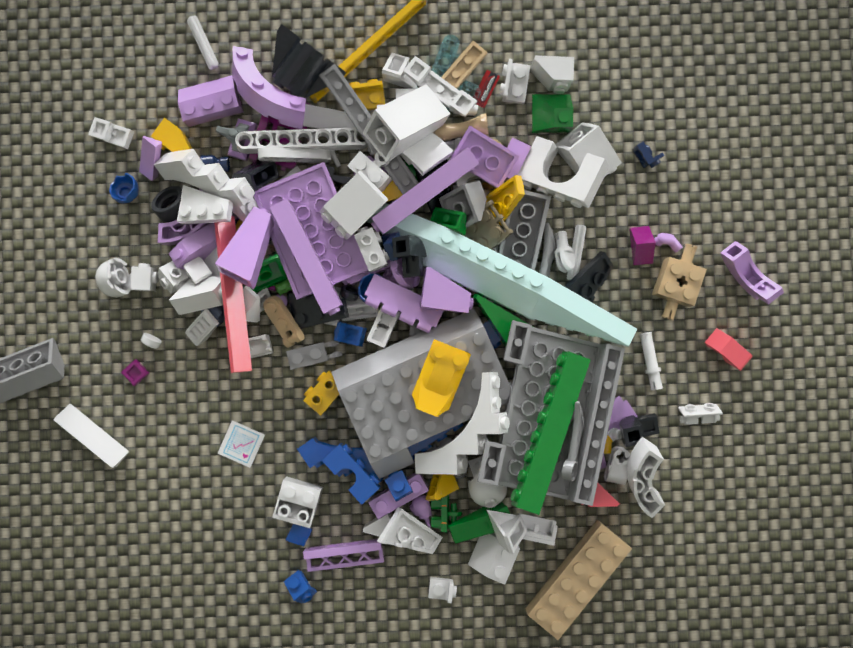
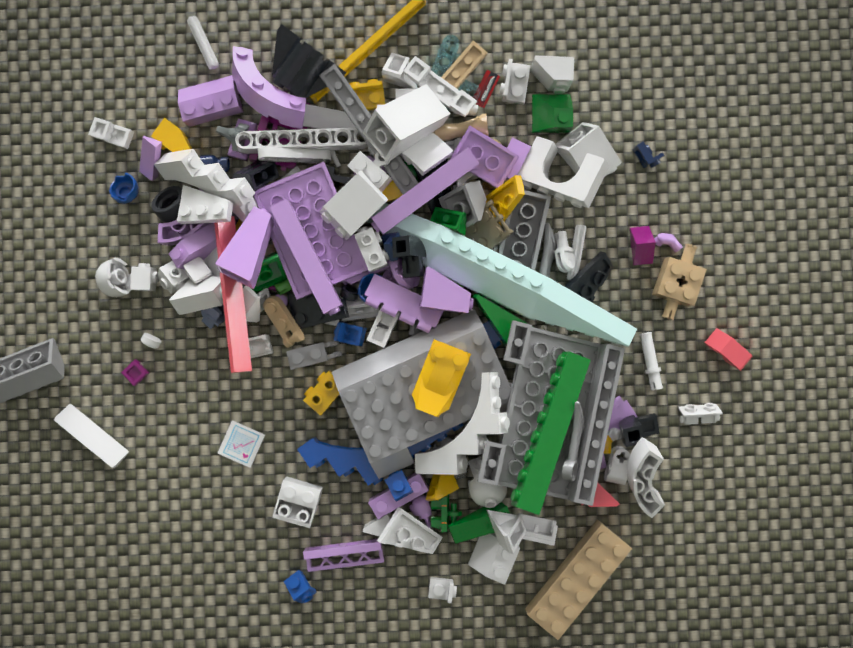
(201, 330): white slope -> none
(298, 535): blue slope -> none
(342, 458): blue arch -> none
(743, 269): lavender arch -> none

